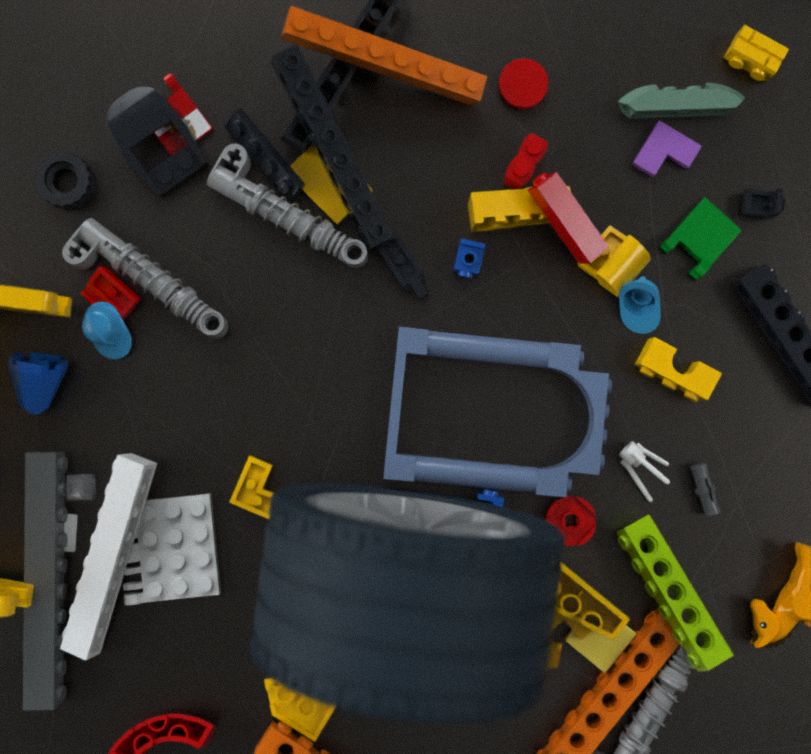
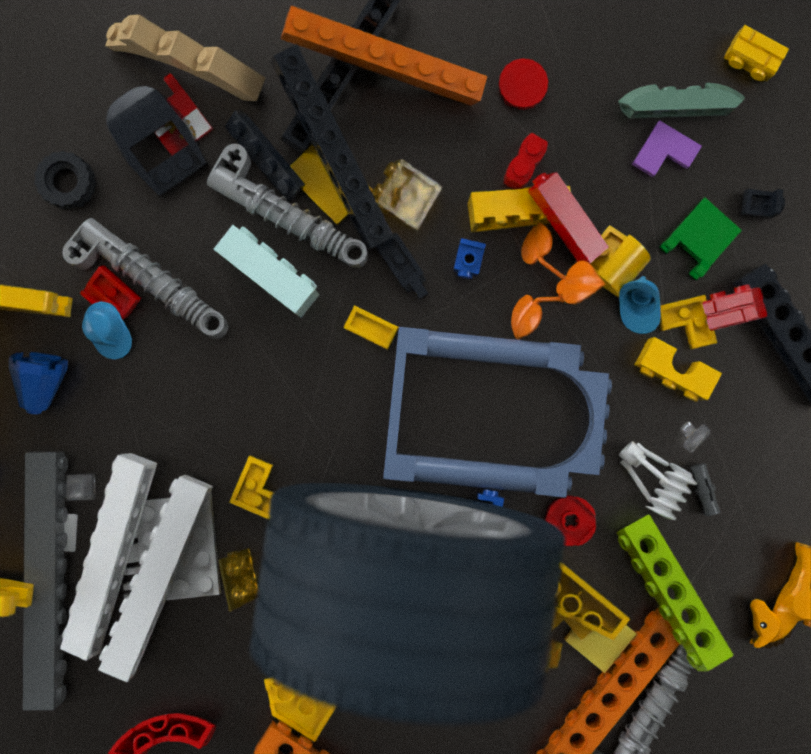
(155, 577): none -> white brick
(174, 48): none -> tan arch
(238, 578): none -> clear yellow hinge
(261, 266): none -> light aqua brick
(371, 327): none -> yellow tile
(406, 193): none -> clear yellow plate
(574, 288): none -> orange plant
(672, 492): none -> white piece
(692, 316): none -> yellow tile
(694, 436): none -> clear tile
(735, 308): none -> brick

